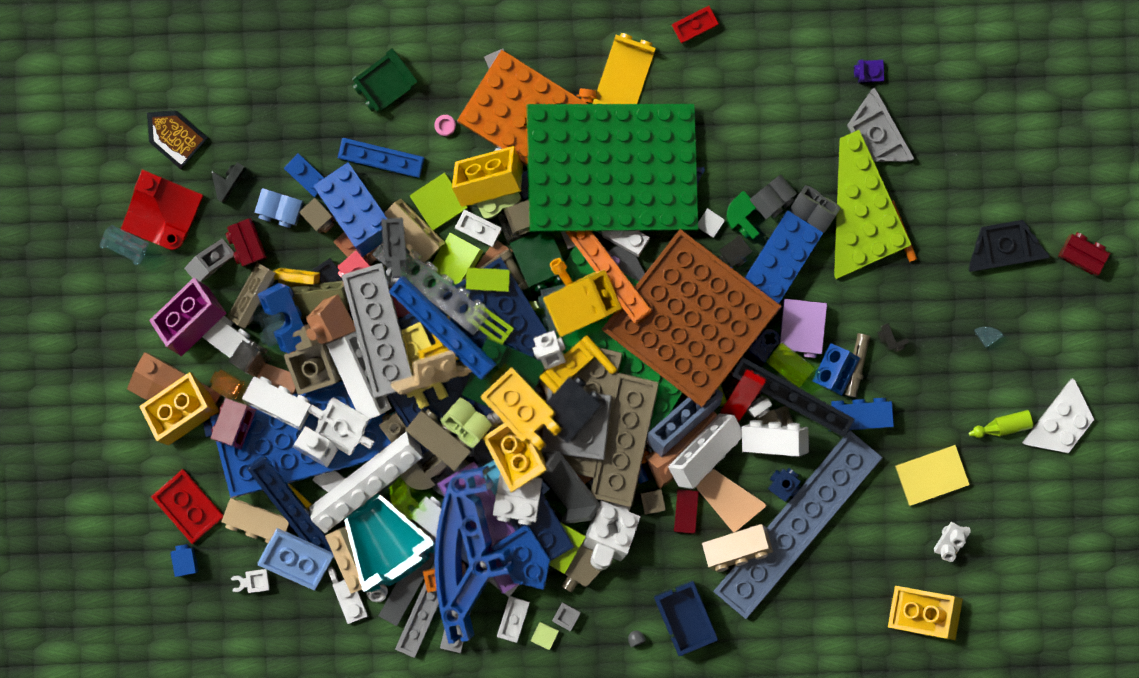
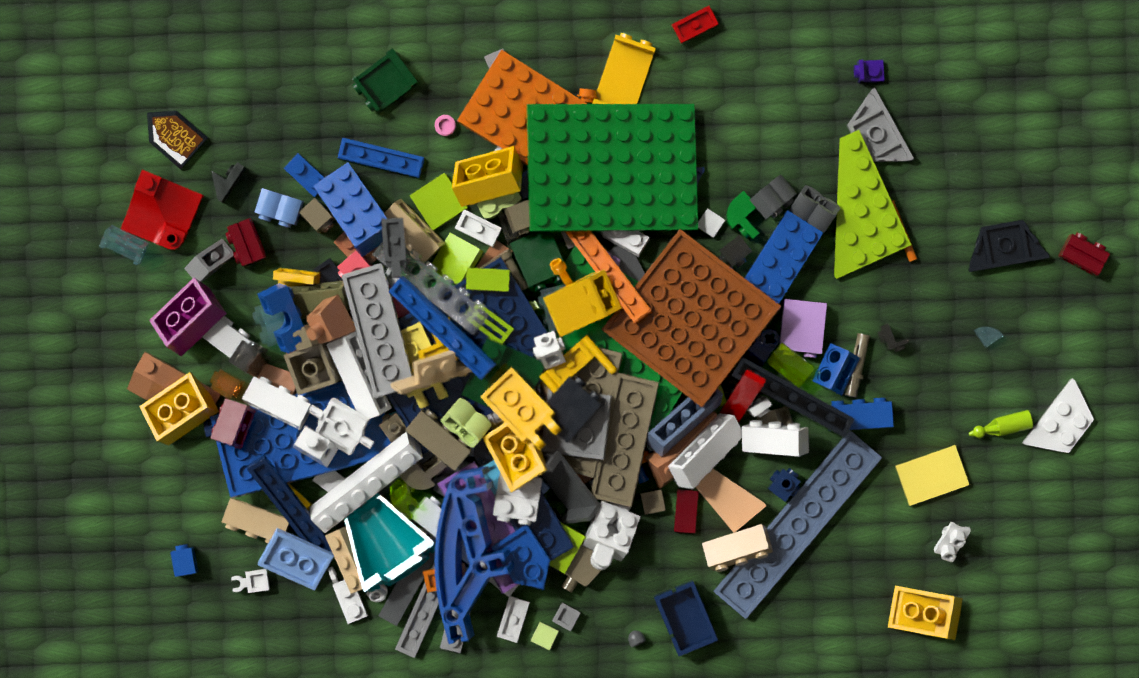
(187, 506): red tile -> none
(248, 300): dark tan plate -> none

